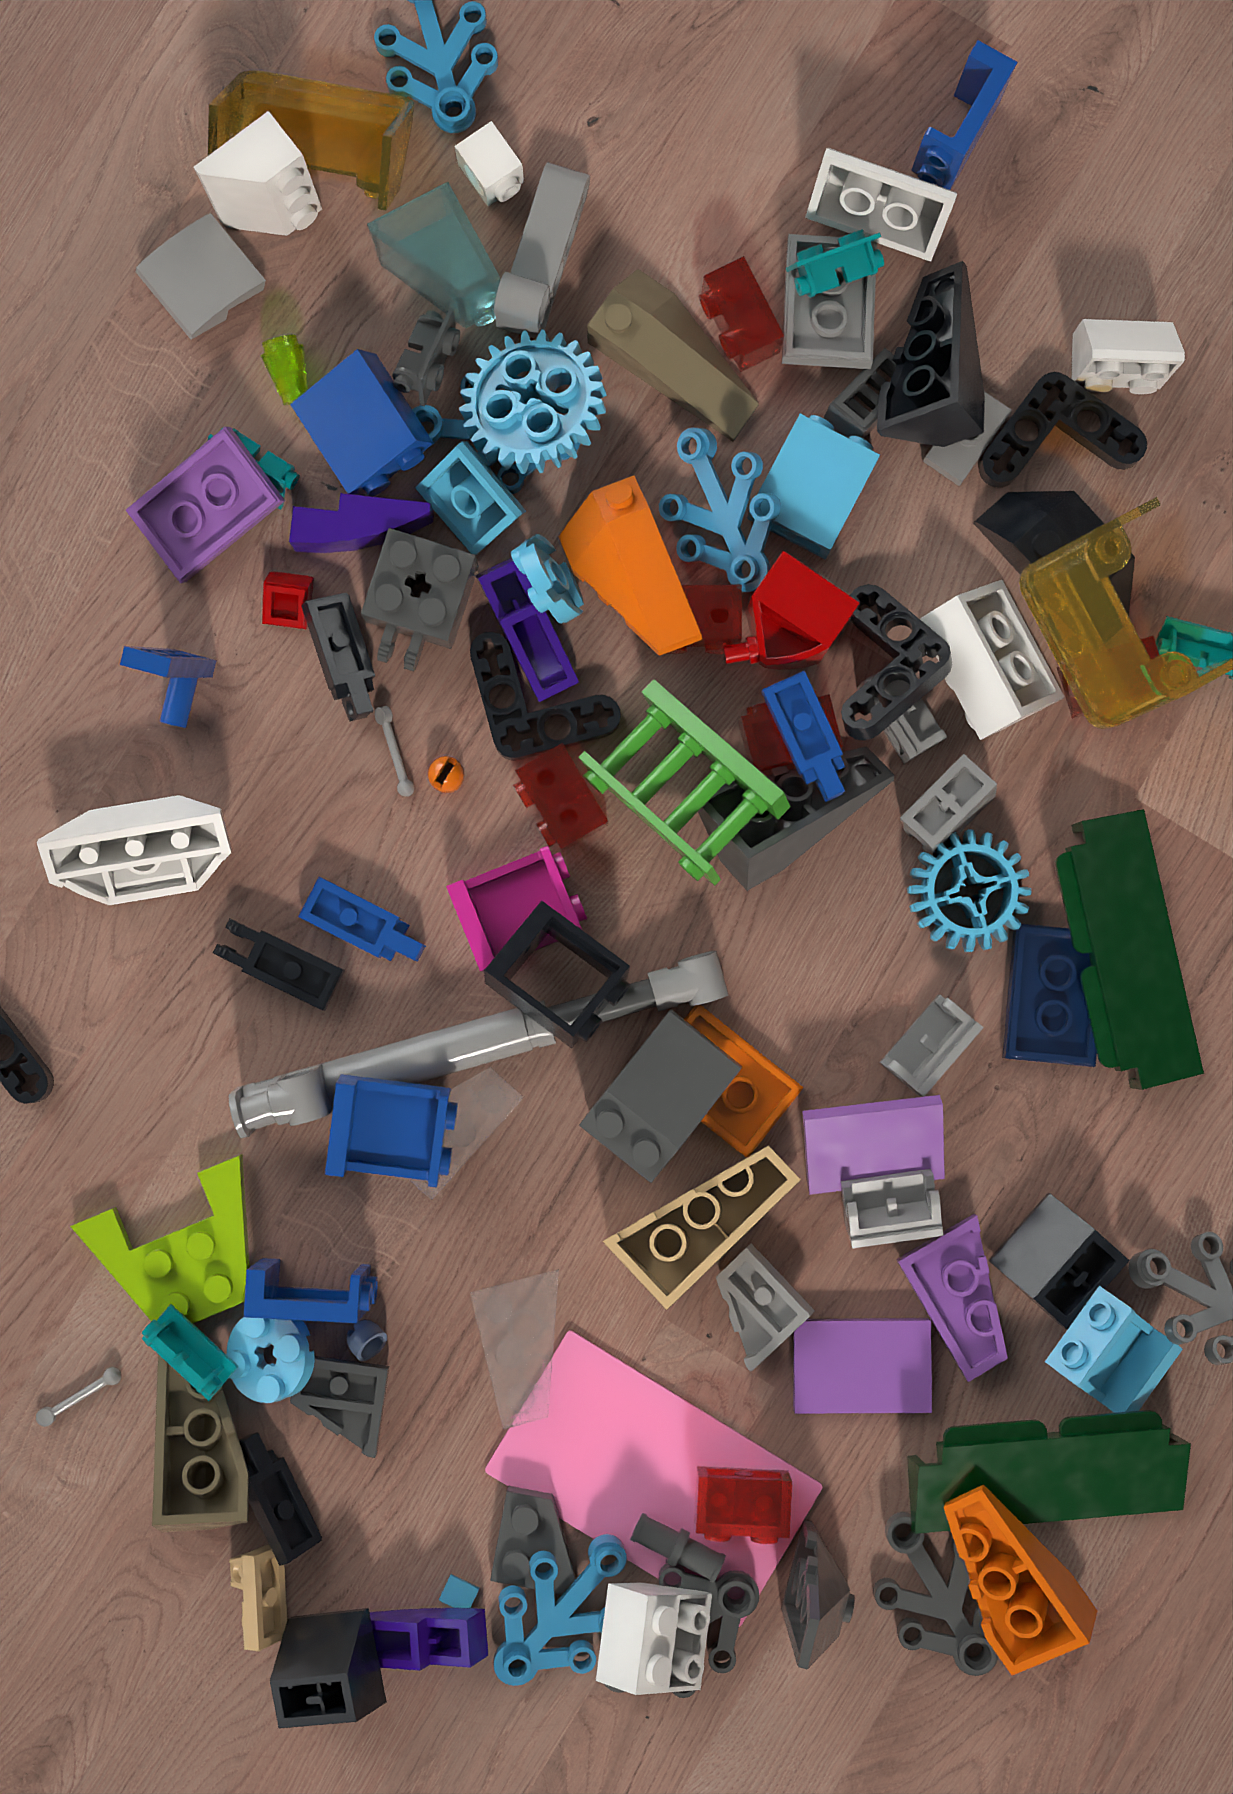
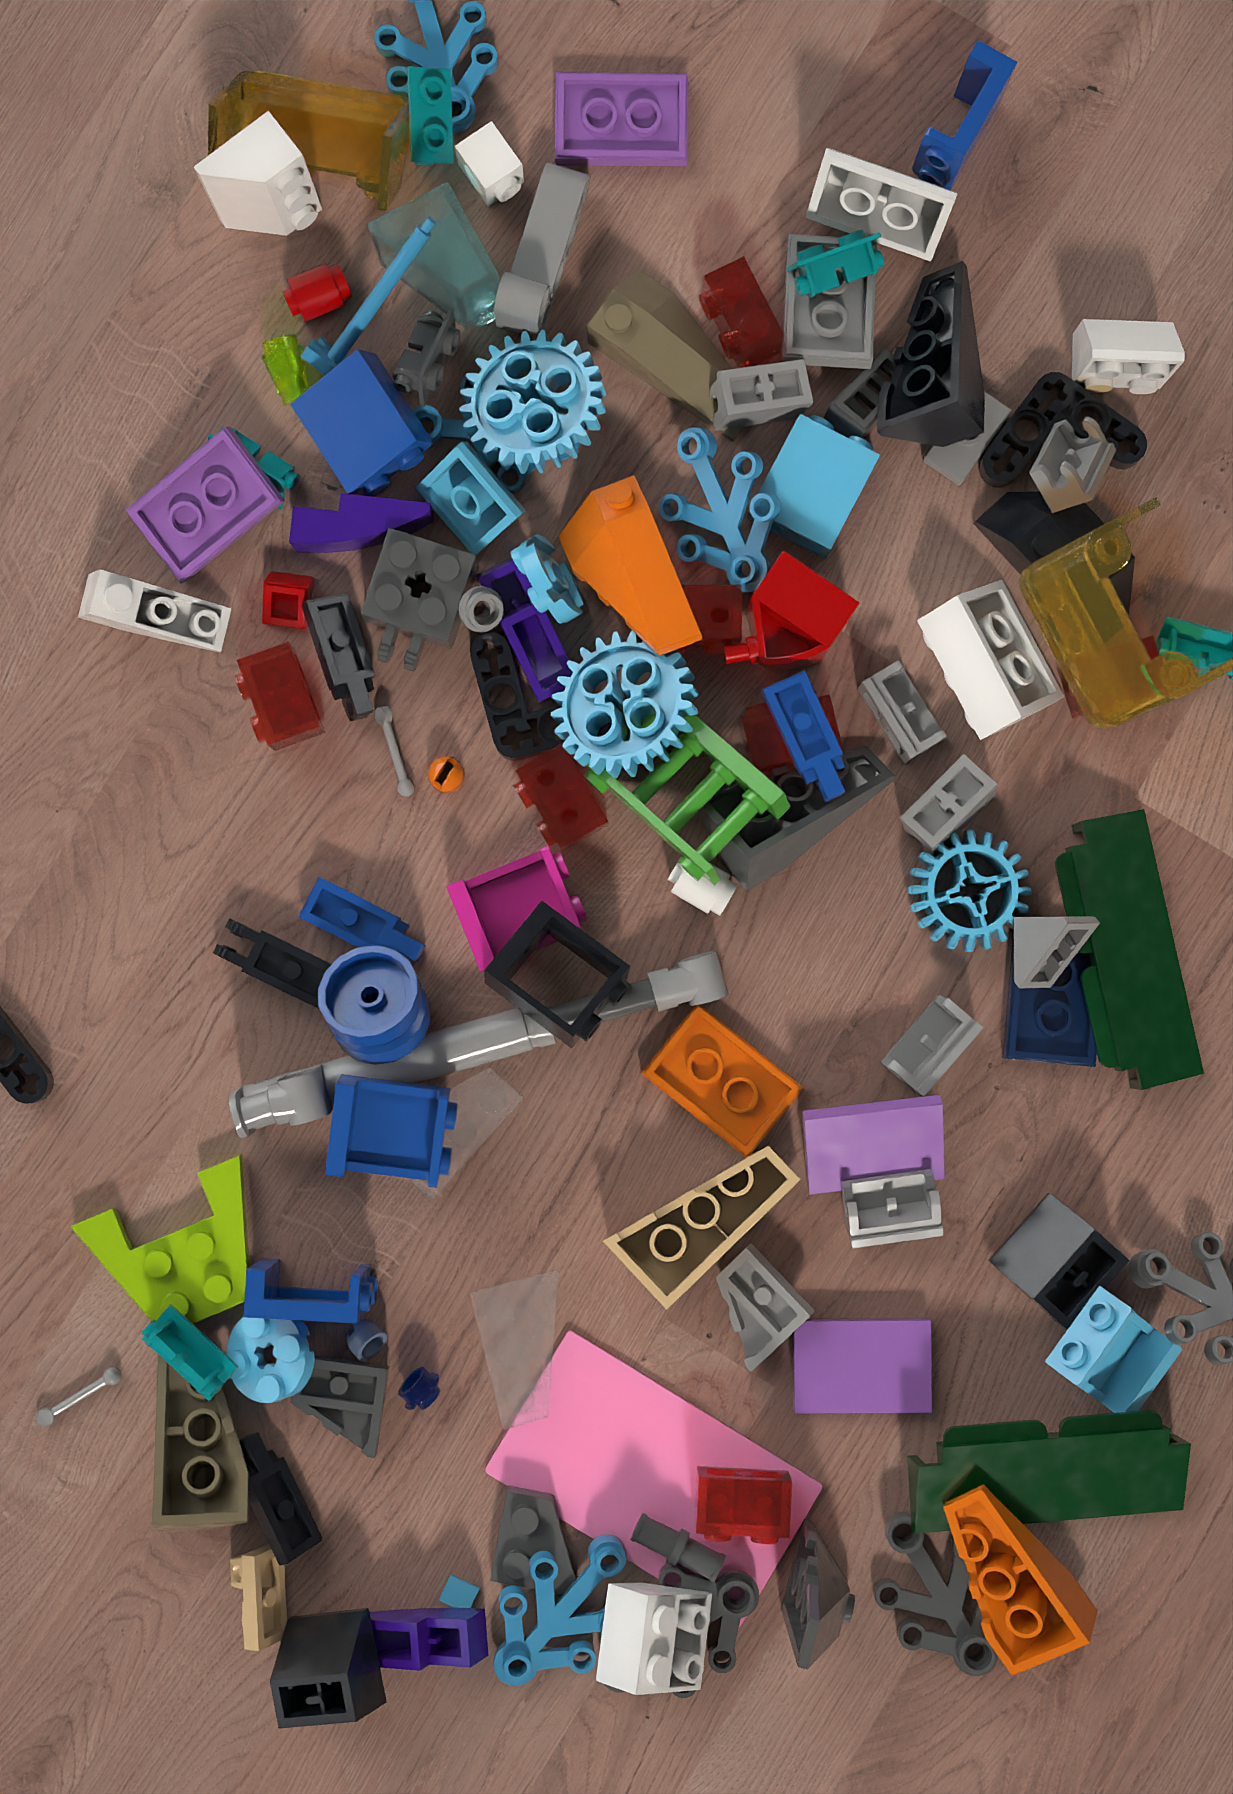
(137, 850): white wedge -> none
(153, 611): none -> white slope
(183, 672): blue piece -> none
(200, 276): light grey slope -> none
(279, 696): none -> clear red brick
(317, 291): none -> red brick
(324, 355): none -> dark azure piece
(374, 1004): none -> blue wheel
(419, 1389): none -> clear blue plate
(430, 115): none -> teal hinge
(491, 615): none -> light grey plate
(587, 712): none -> medium azure gear
(621, 119): none -> medium lavender tile
(660, 1096): dark grey slope -> none
(702, 892): none -> white brick
(761, 394): none -> light grey hinge
(906, 663): black beam -> none
(957, 1295): medium lavender wing -> none
(1046, 947): none -> light grey slope
(1070, 466): none -> light grey hinge

